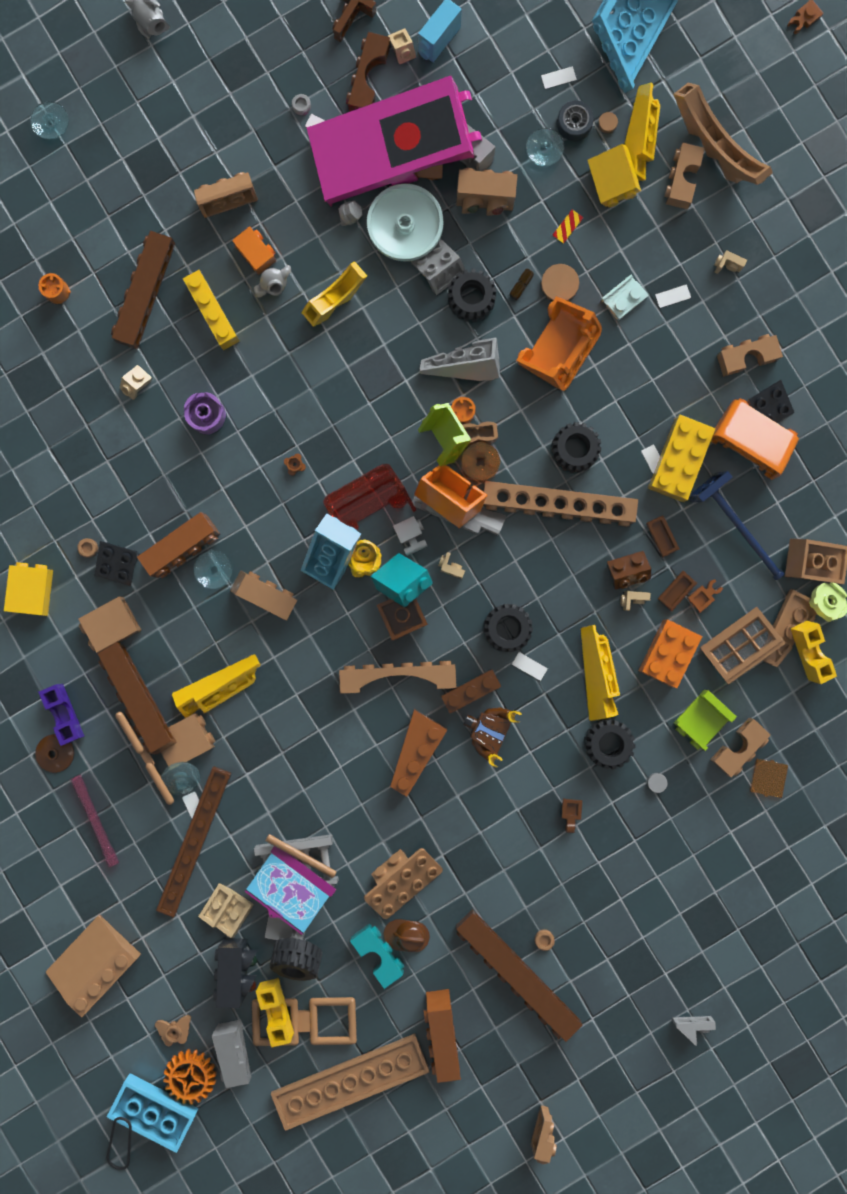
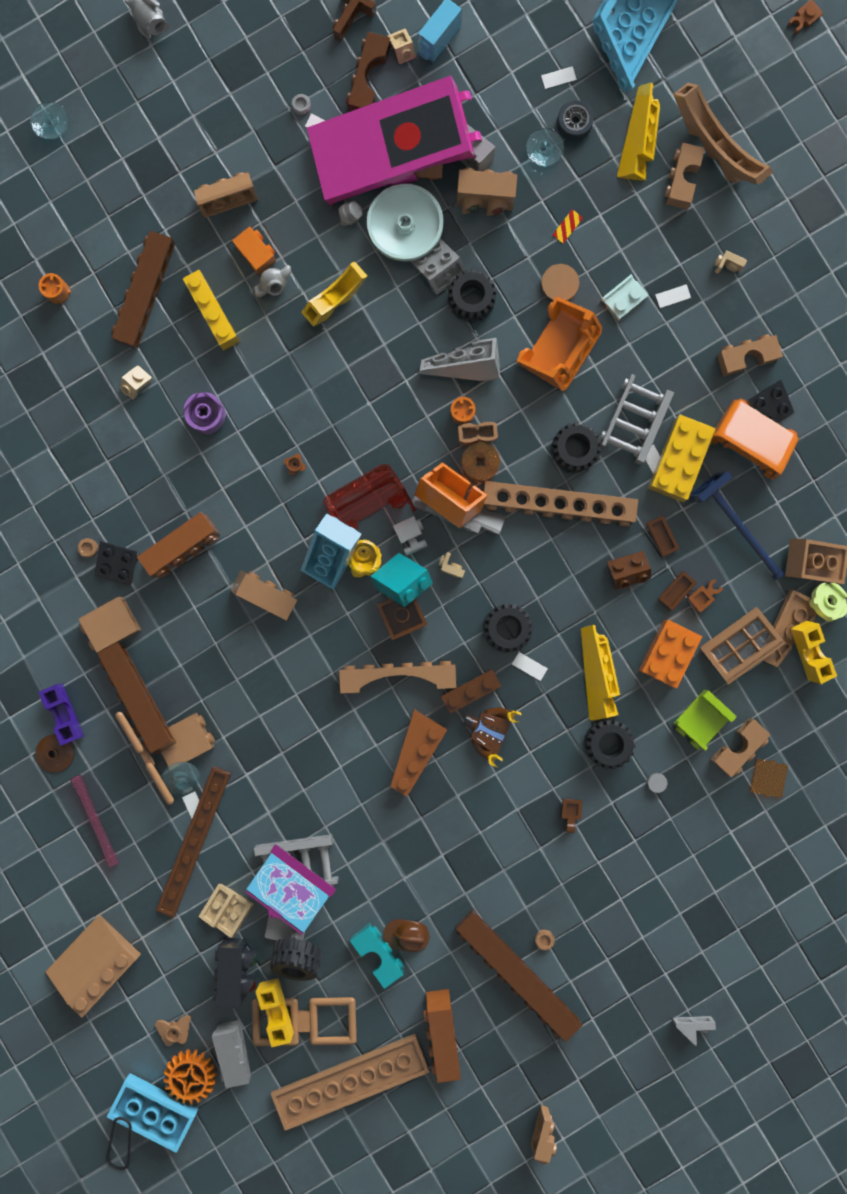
(28, 589): yellow brick -> none
(203, 567): clear light blue dish -> none
(216, 687): yellow wedge -> none
(300, 855): medium nougat bar -> none
(401, 880): medium nougat bracket -> none
(447, 431): lime panel -> none
(520, 285): dark brown piece -> none
(607, 122): medium nougat tile -> none
(614, 176): yellow brick -> none
(637, 597): tan bracket -> none
(648, 435): none -> light grey fence

